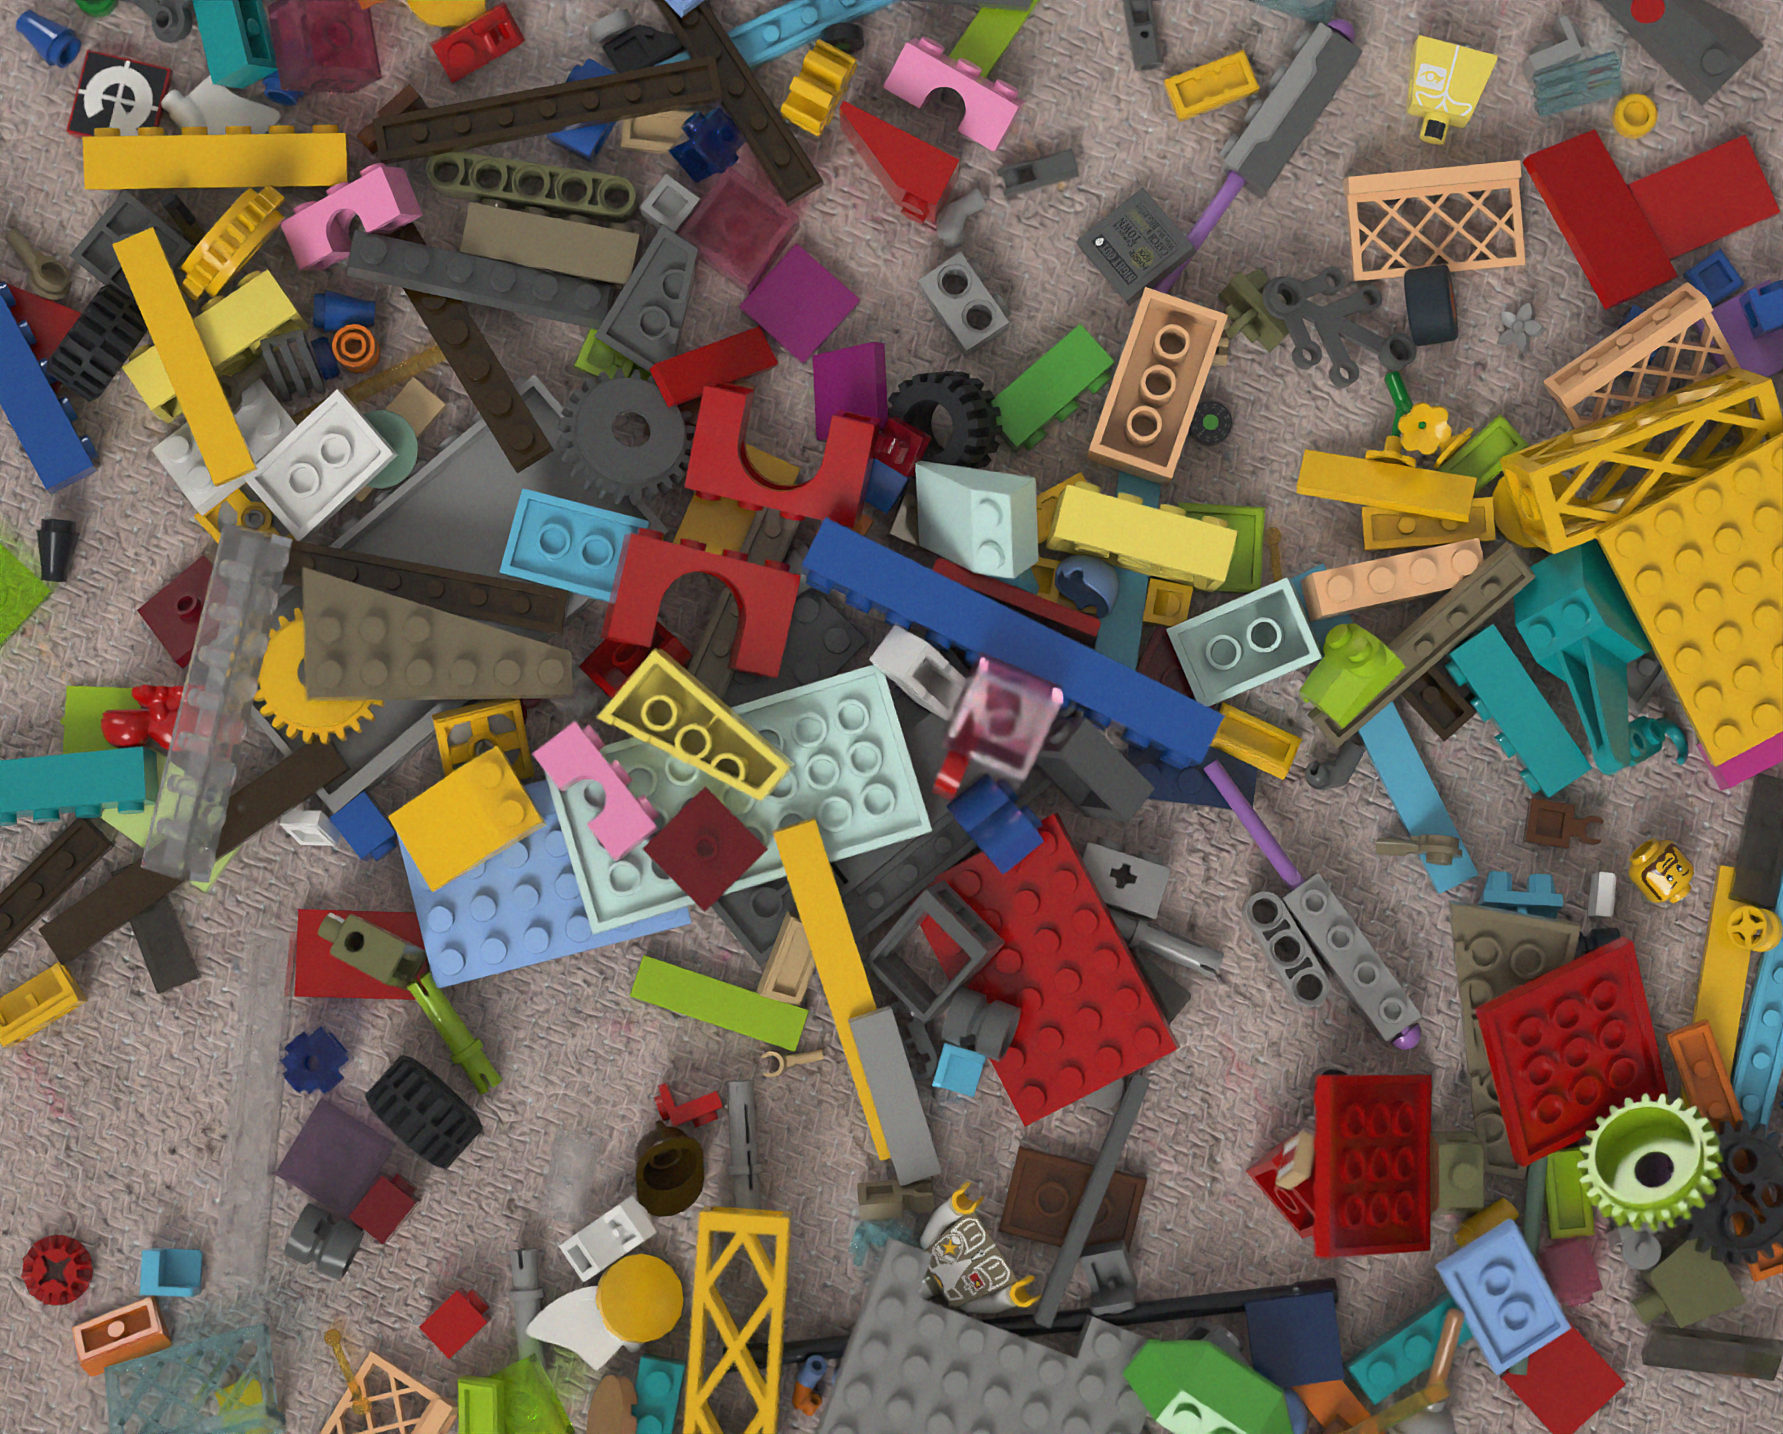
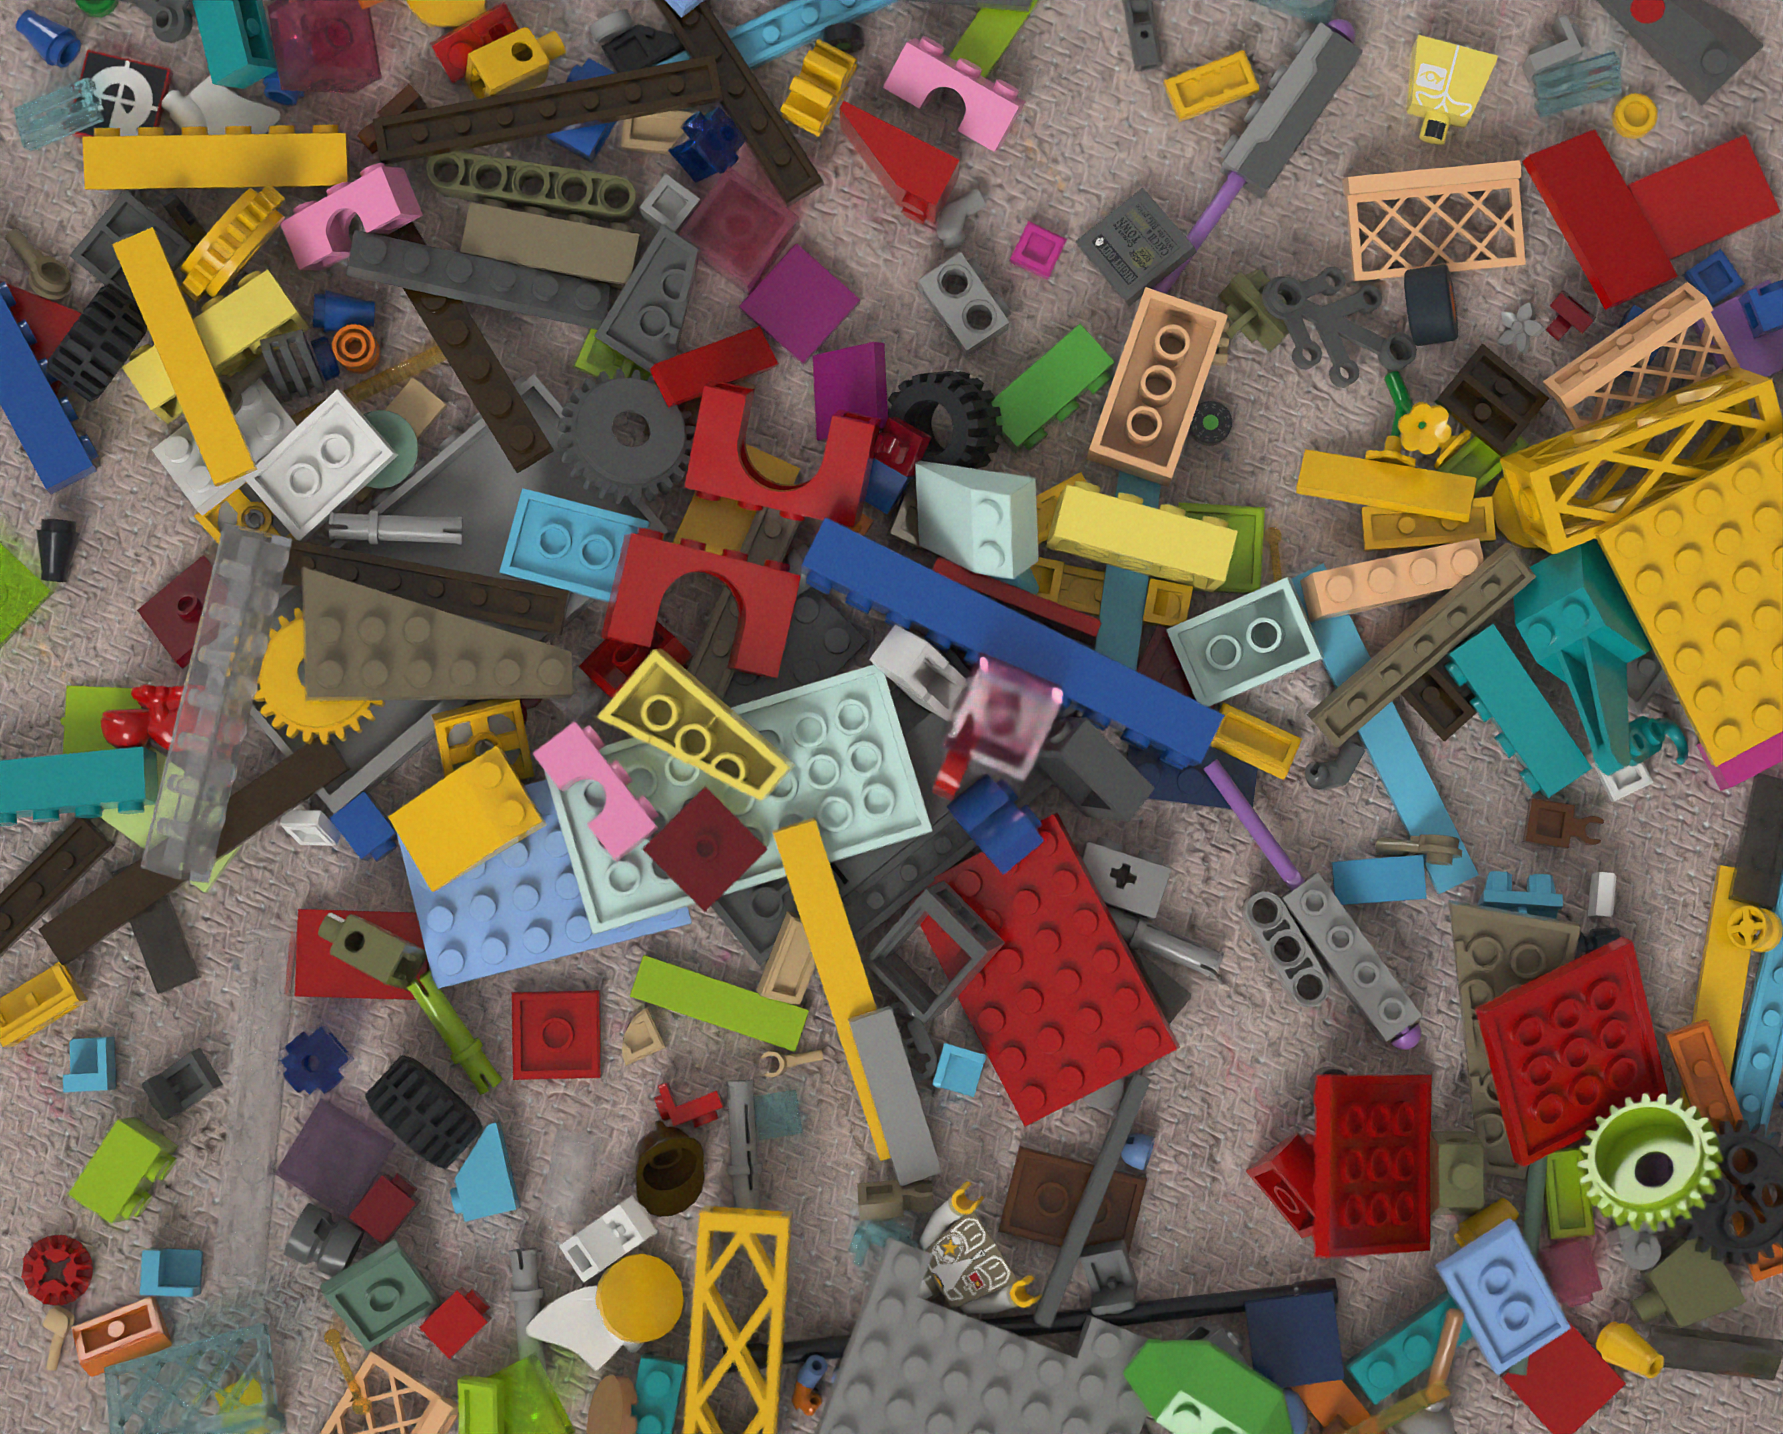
(60, 121): none -> clear light blue tile
(60, 1322): none -> tan hand
(91, 1065): none -> medium azure panel
(124, 1170): none -> lime brick
(182, 1084): none -> dark grey bracket
(380, 1294): none -> sand green tile
(395, 528): none -> light grey pin
(486, 1178): none -> medium azure slope
(512, 63): none -> yellow torso
(556, 1035): none -> red tile
(641, 1038): none -> tan tile
(777, 1114): none -> clear light blue tile
(981, 1023): dark grey wheel -> none
(1038, 250): none -> dark pink tile
(1045, 171): dark grey bar -> none
(1088, 583): medium blue hair -> none
(1138, 1150): none -> medium blue hinge
(1296, 1161): tan tile -> none
(1350, 673): lime slope -> none
(1379, 880): none -> dark azure slope
(1492, 400): none -> dark brown slope
(1570, 314): none -> dark red tile
(1624, 781): none -> white tile
(1627, 1349): none -> yellow cone
(1661, 871): yellow head -> none

